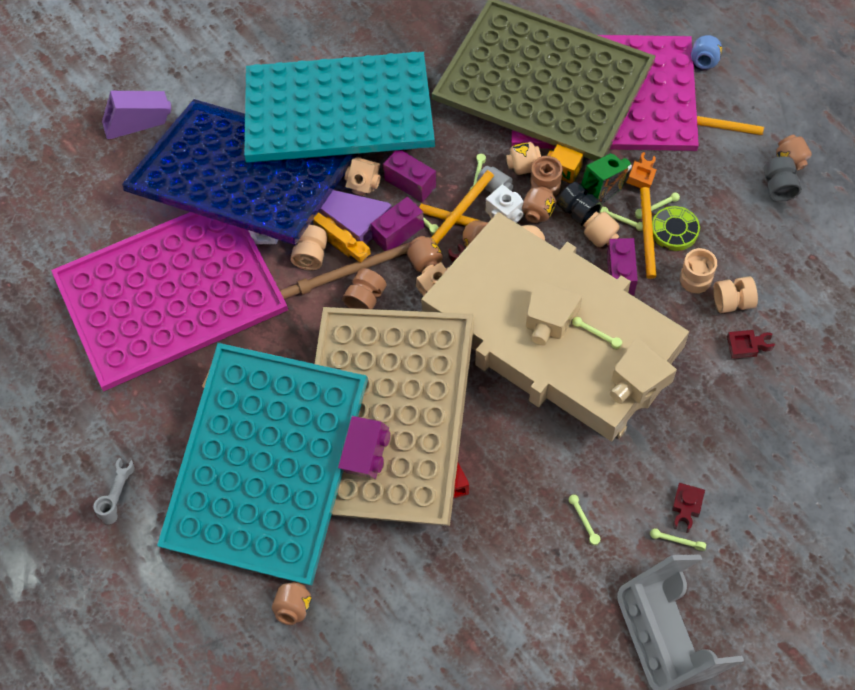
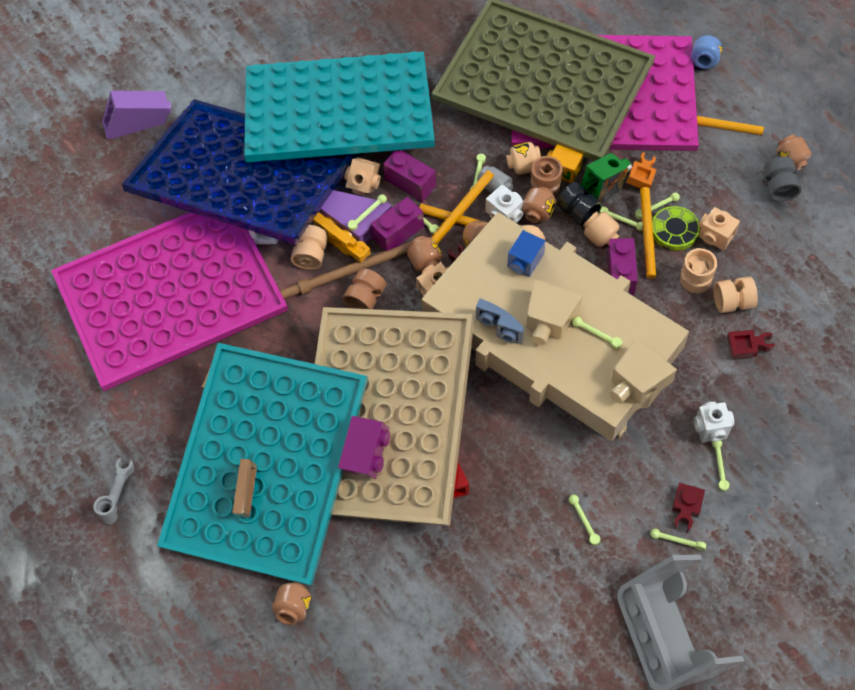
(244, 488): none -> medium nougat tile
(352, 224): none -> yellowish green hinge
(507, 326): none -> sand blue slope
(526, 253): none -> blue brick
(713, 422): none -> white brick
(718, 228): none -> light nougat brick
(723, 484): none -> yellowish green hinge

